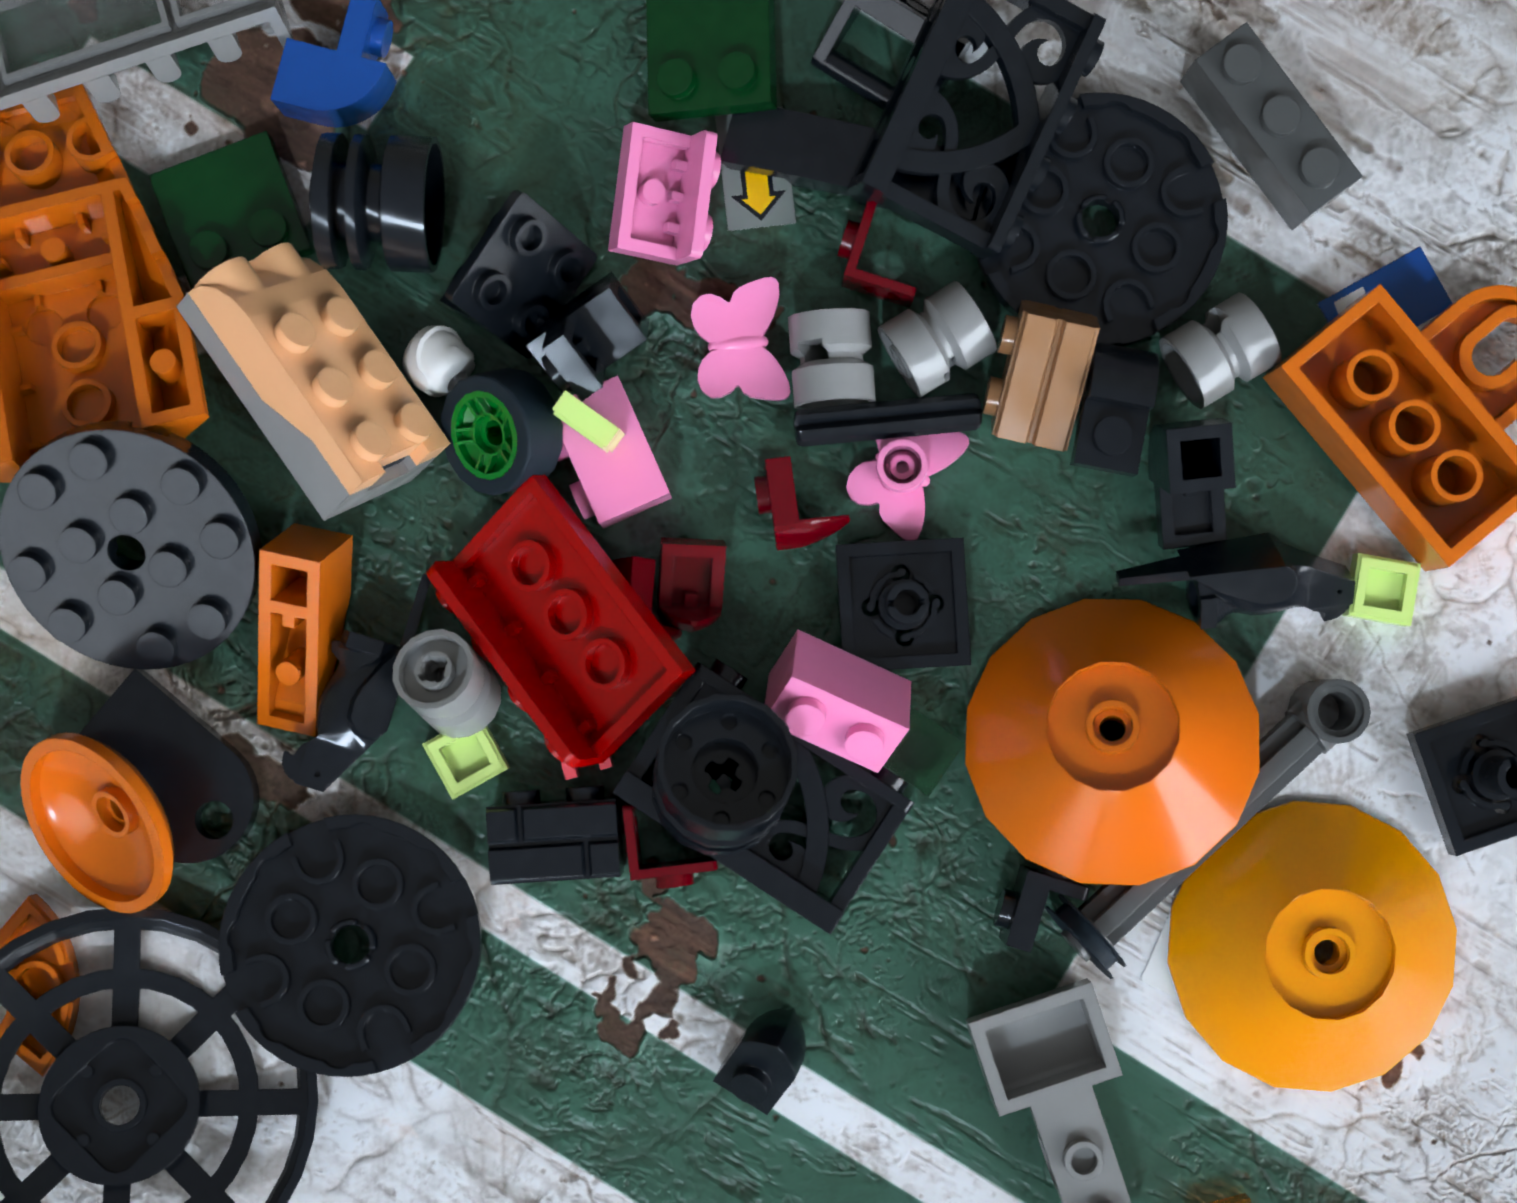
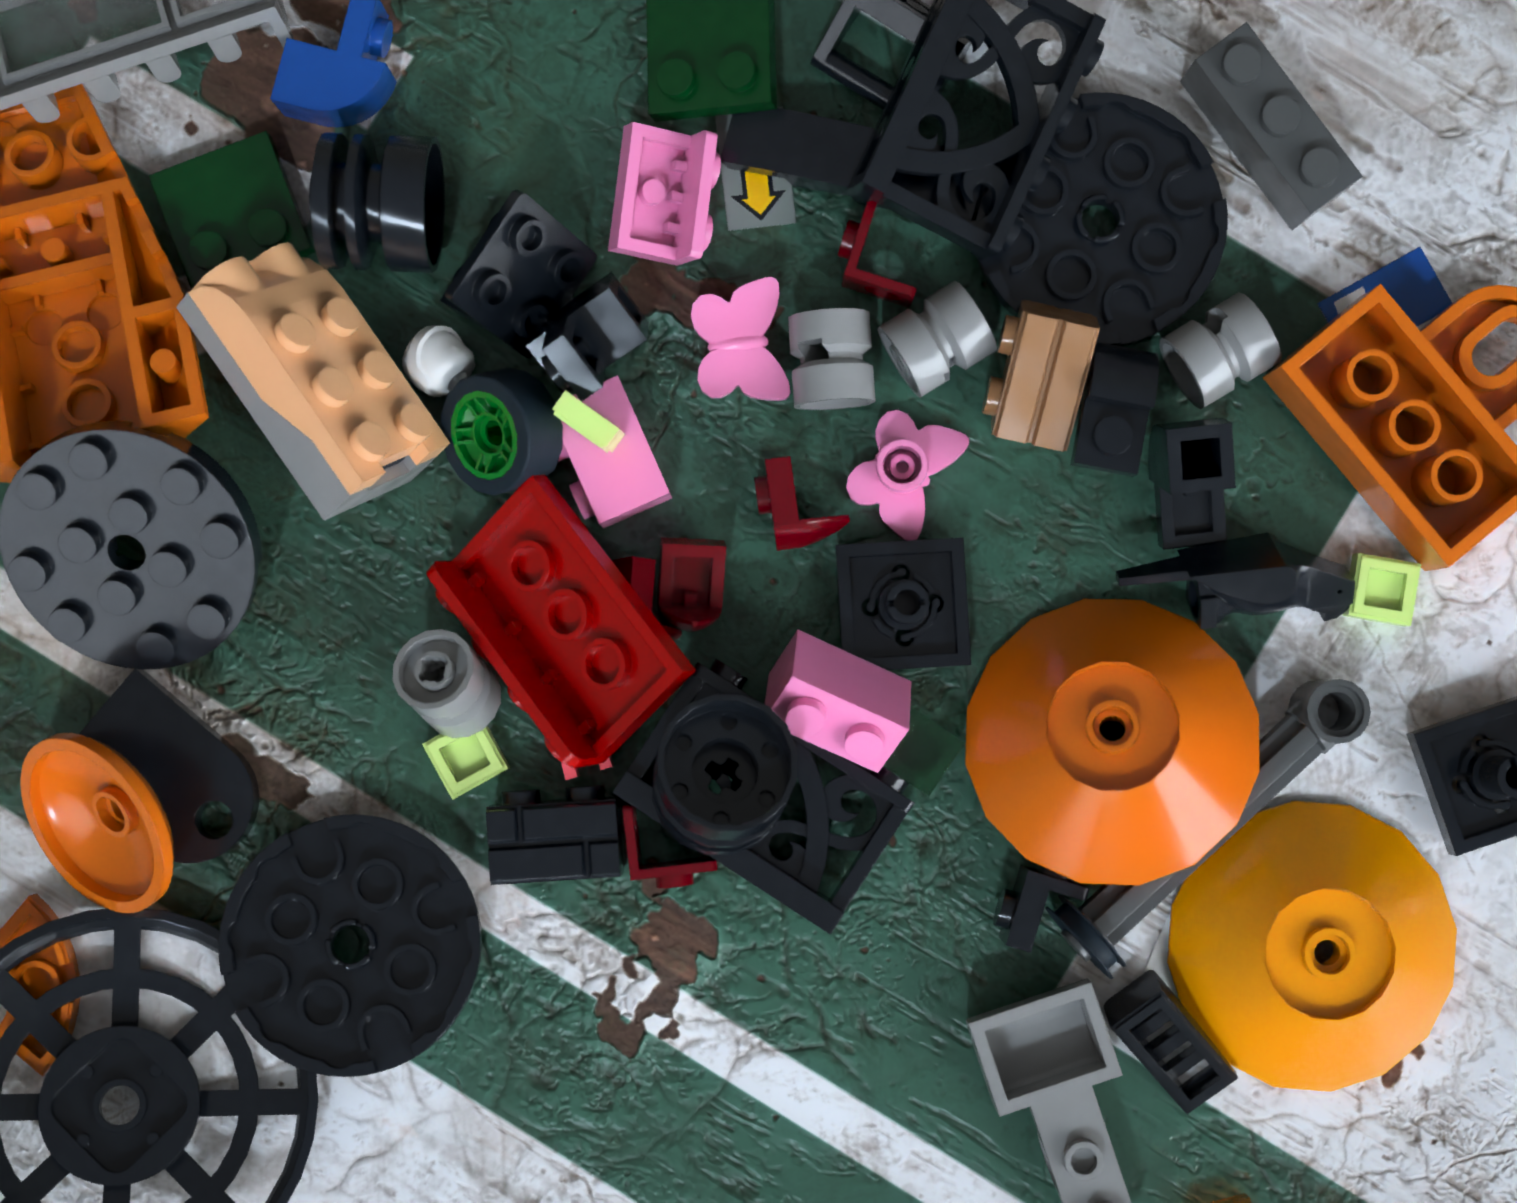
(300, 612): orange slope -> none
(353, 704): black animal -> none
(765, 1059): black plate -> none
(887, 419): black axle -> none
(1145, 1008): none -> black slope

